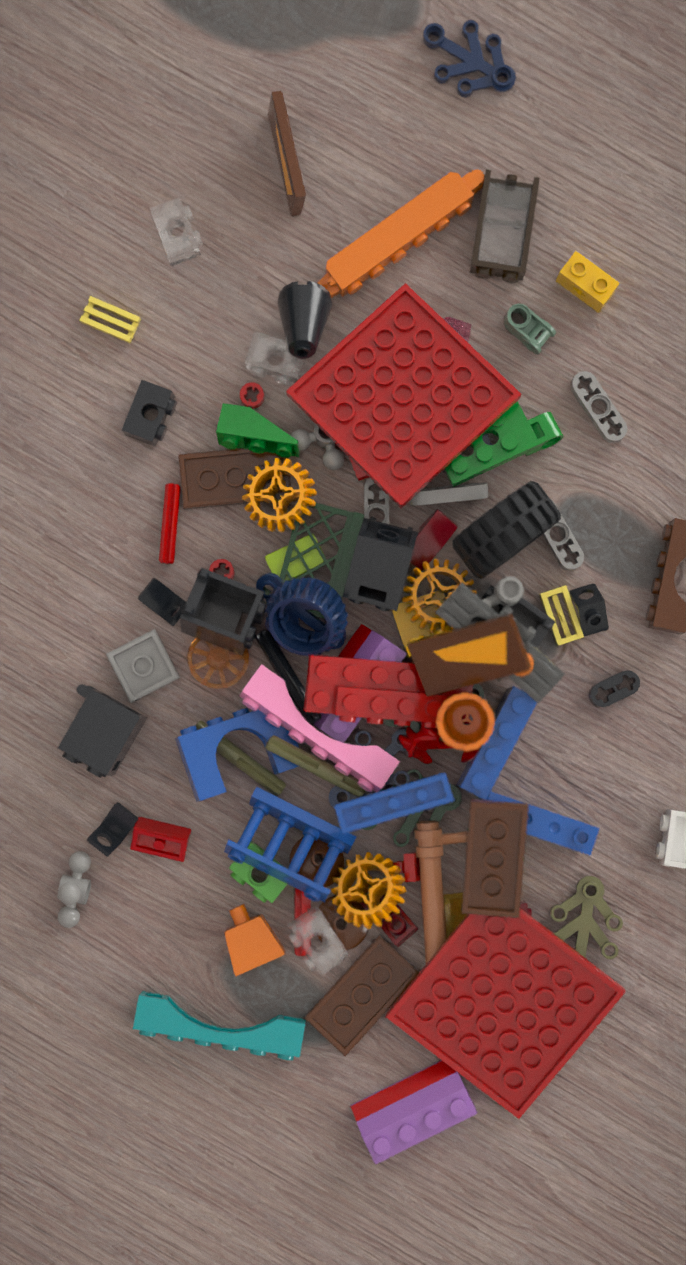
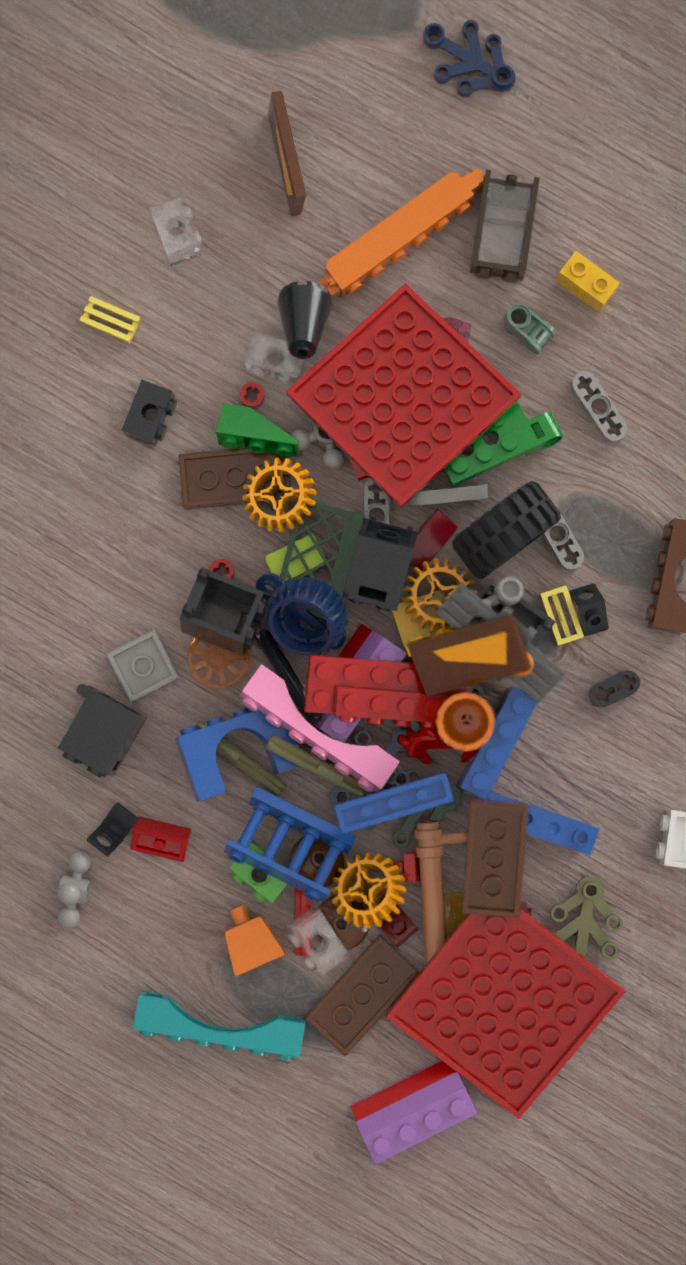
(162, 601): black bracket -> none
(169, 523): red axle -> none

